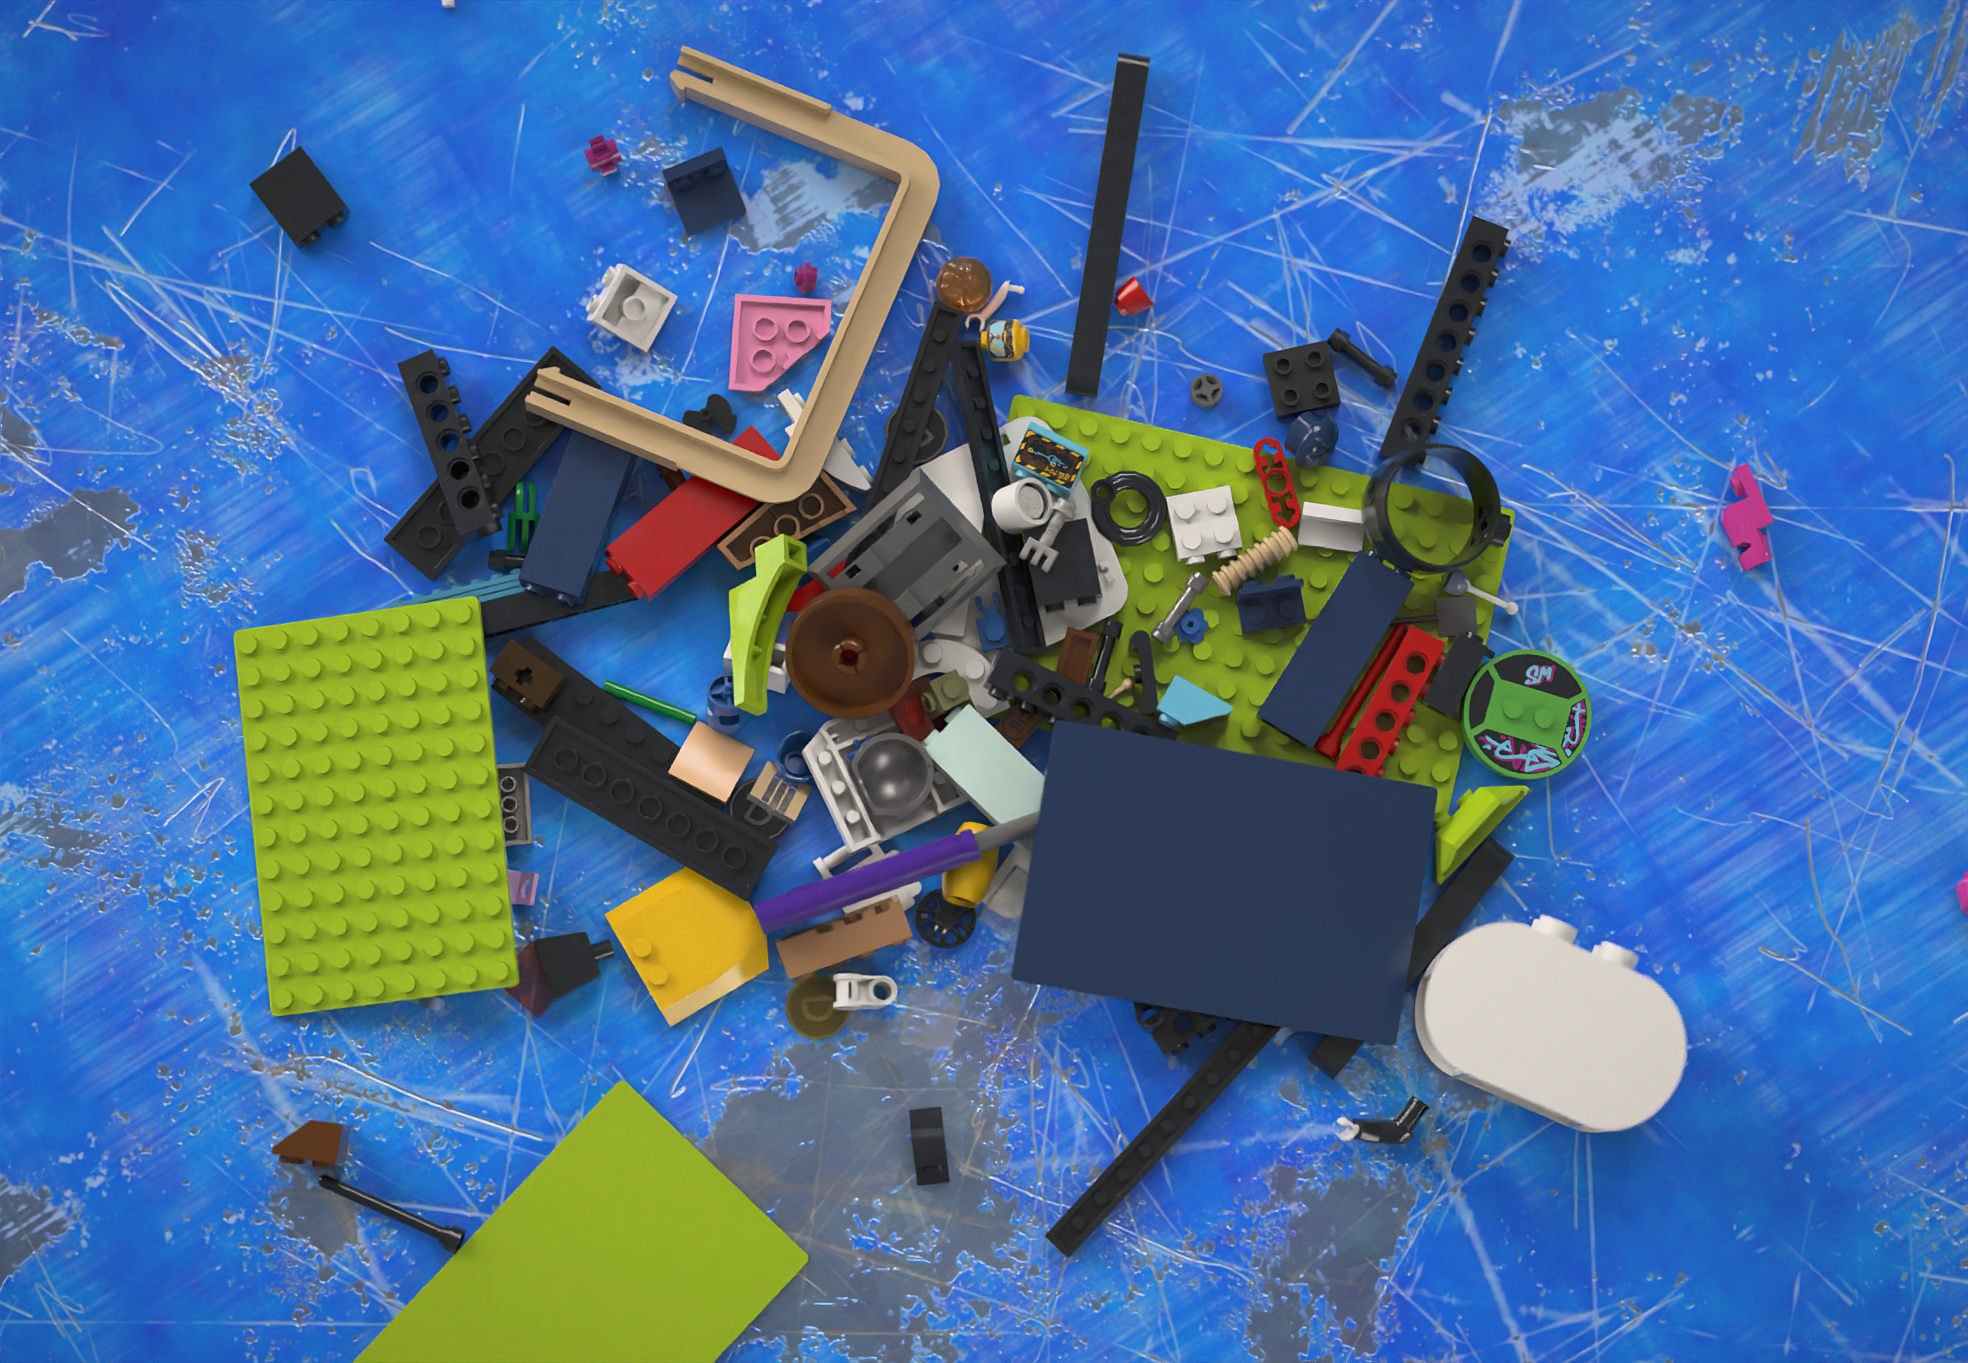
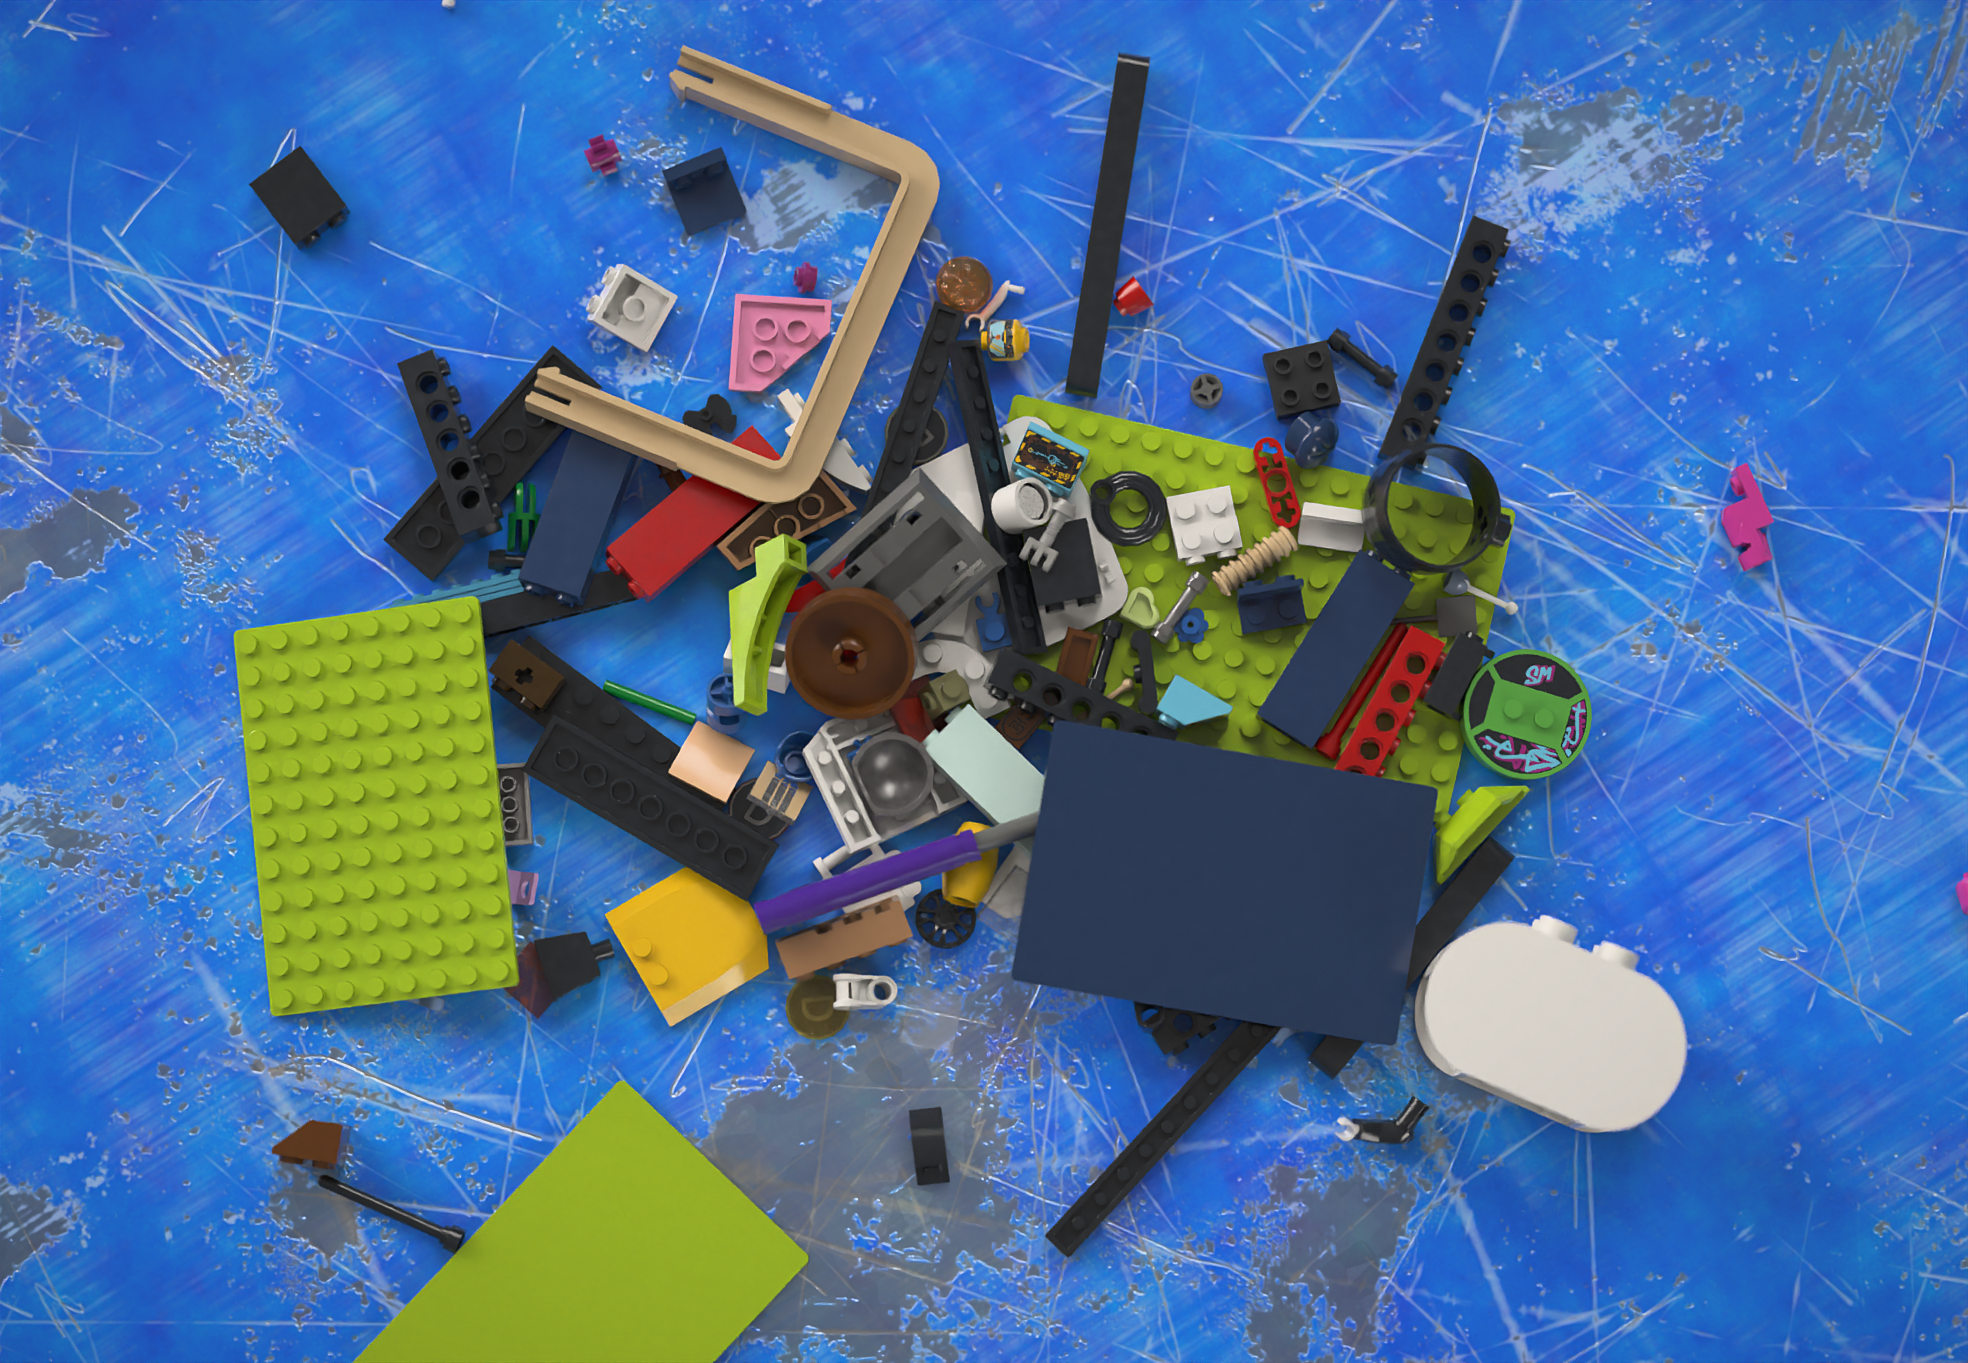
(1140, 609): none -> yellowish green tile

